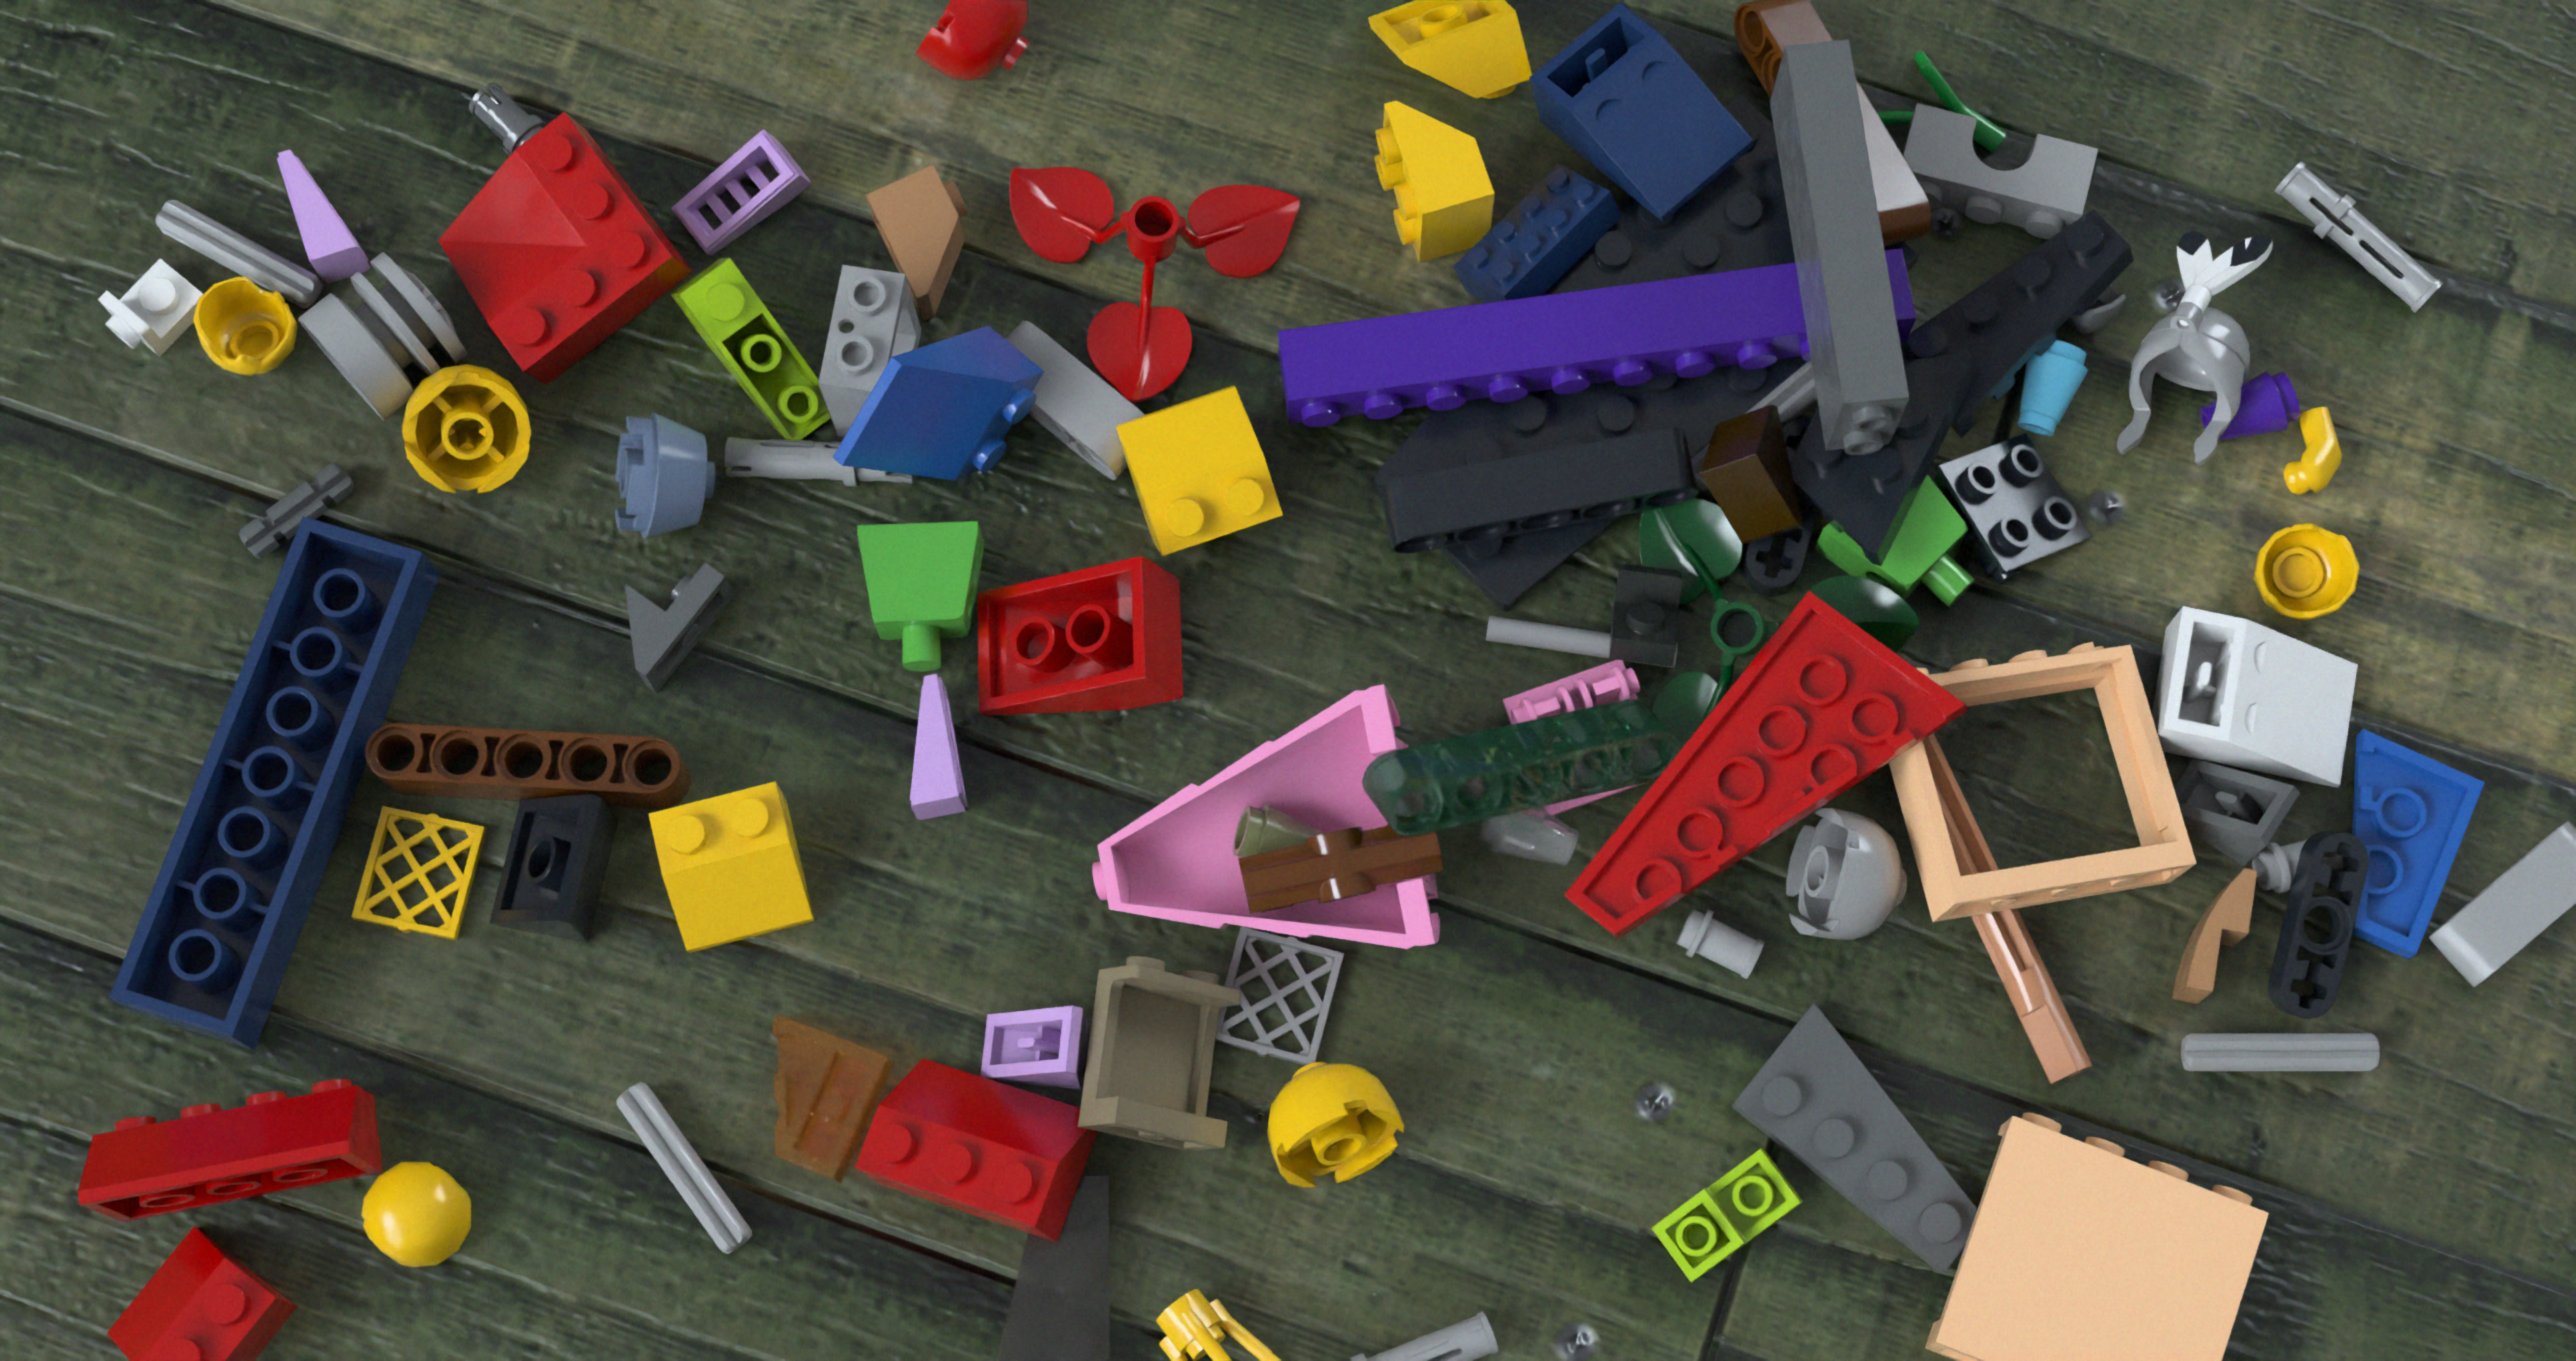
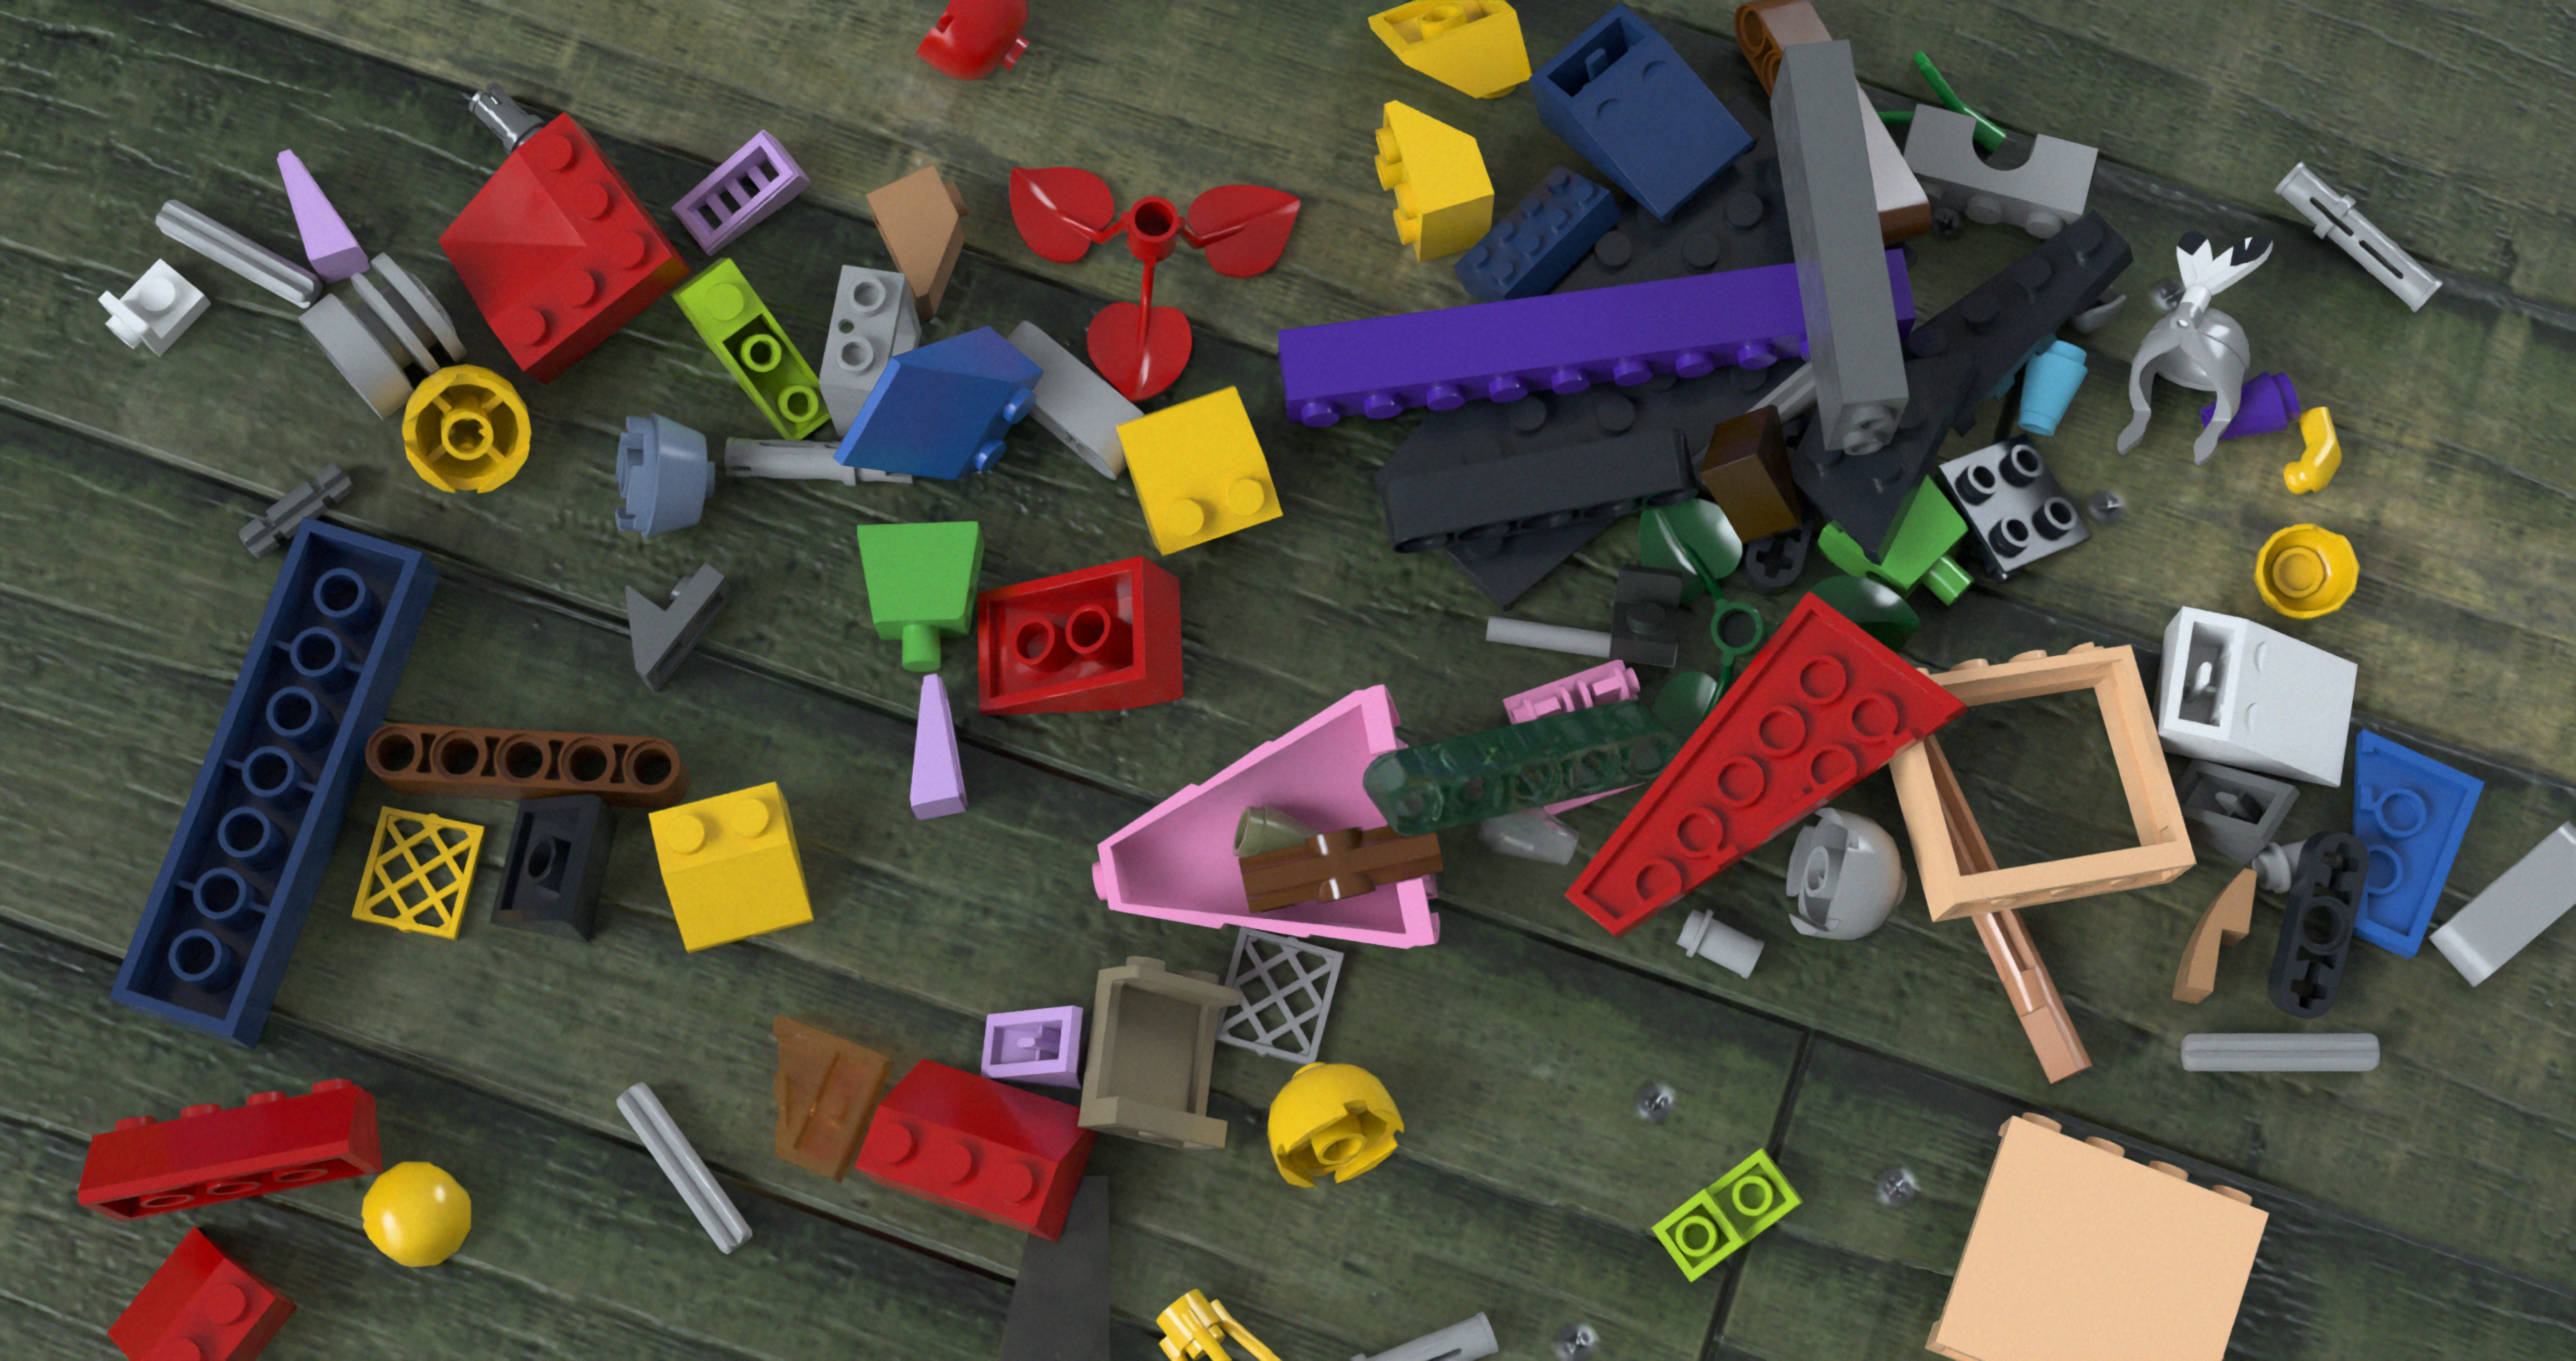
(244, 326): yellow hair -> none
(1849, 1133): dark grey wing -> none

